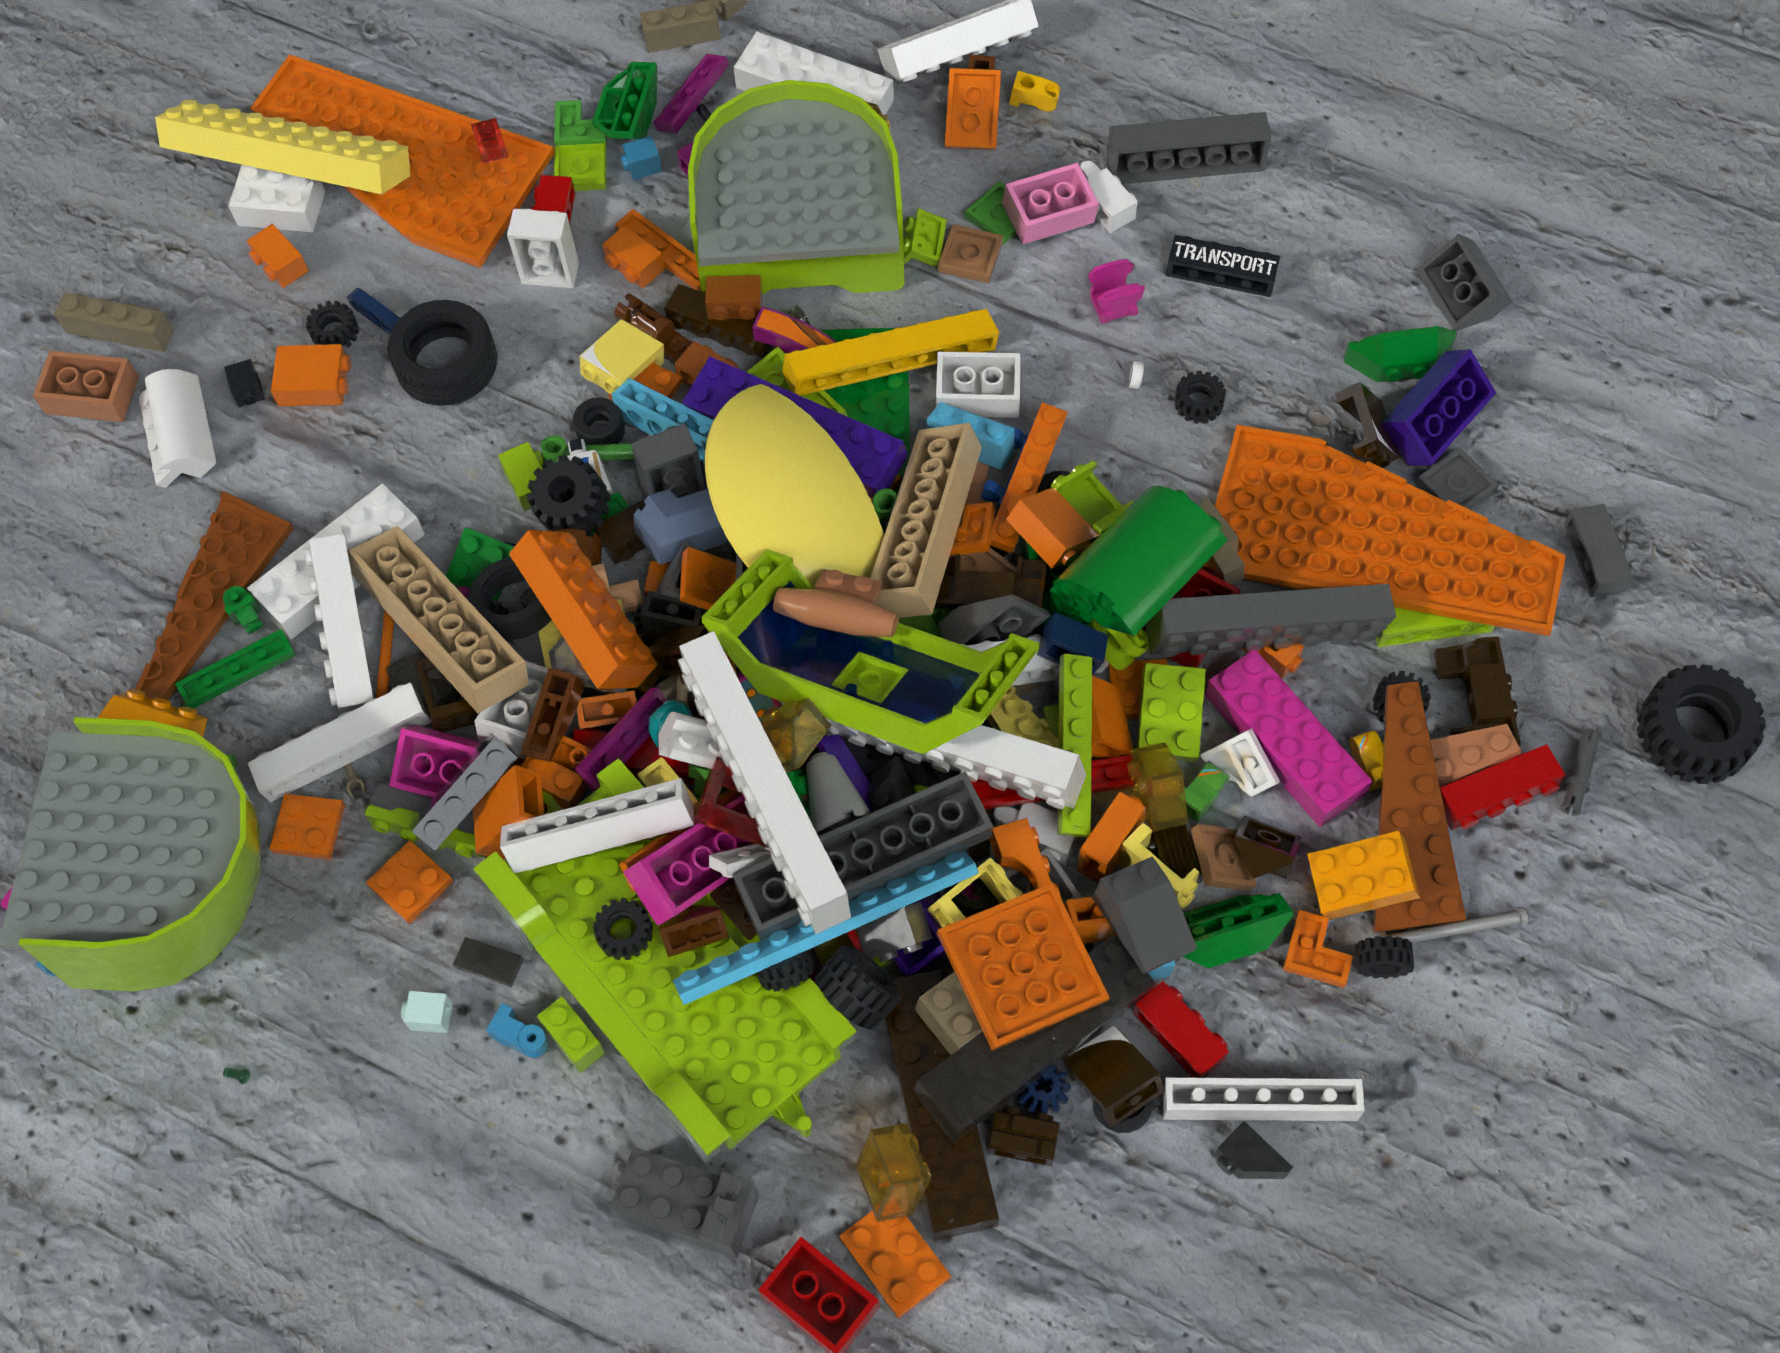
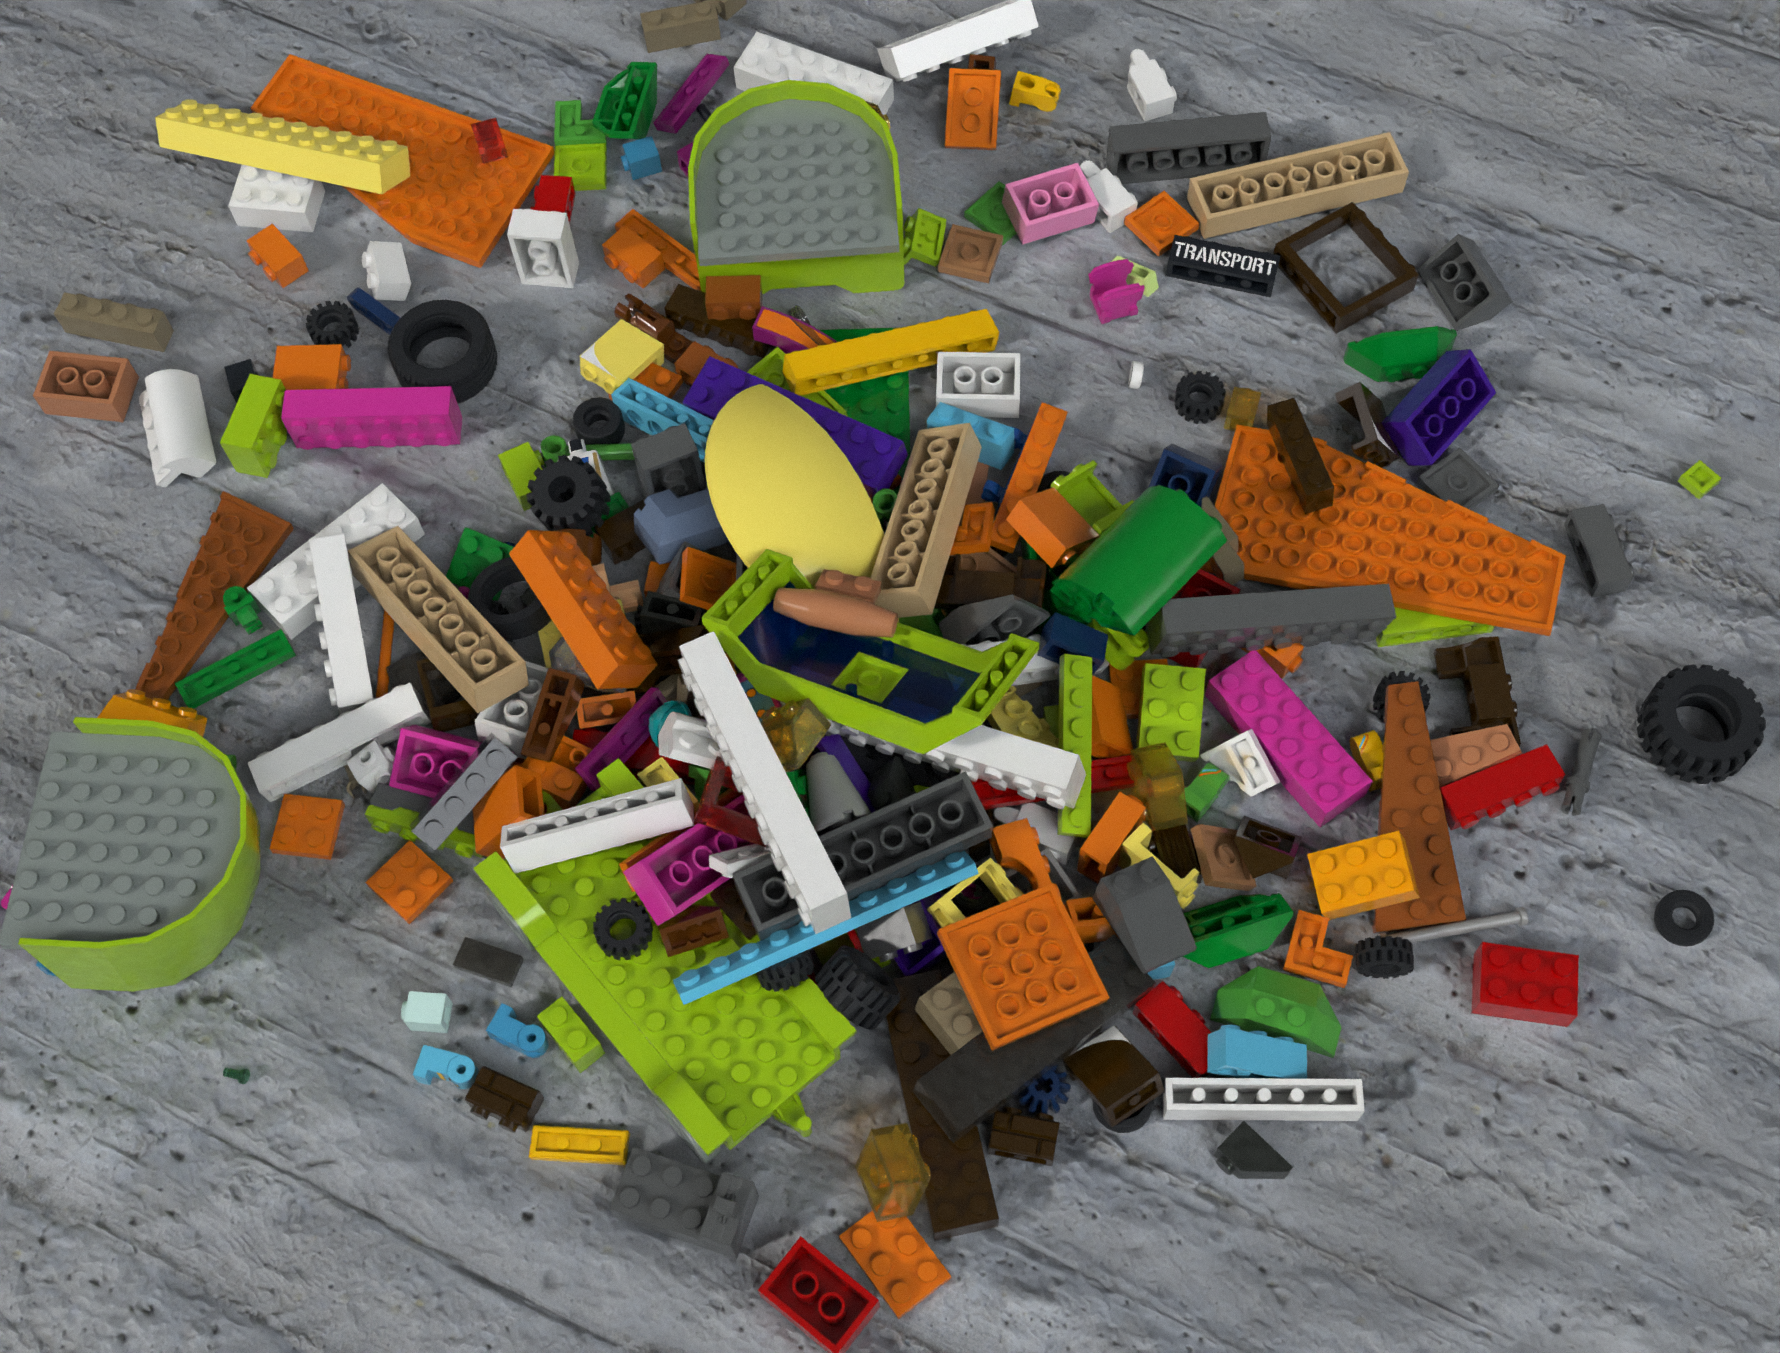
(256, 427): none -> lime brick
(372, 417): none -> dark pink brick
(372, 765): none -> white brick
(386, 271): none -> white brick
(445, 1066): none -> medium azure leg
(504, 1100): none -> dark brown brick
(579, 1145): none -> yellow tile
(1143, 276): none -> yellowish green piece
(1149, 87): none -> white hinge
(1160, 221): none -> orange plate
(1186, 472): none -> dark blue slope
(1242, 408): none -> clear yellow brick
(1255, 1055): none -> medium azure brick
(1279, 1007): none -> bright green wedge
(1297, 185): none -> tan brick
(1300, 455): none -> dark brown brick
(1318, 294): none -> dark brown window
(1525, 984): none -> red brick
(1697, 905): none -> black tyre
(1699, 479): none -> lime plate

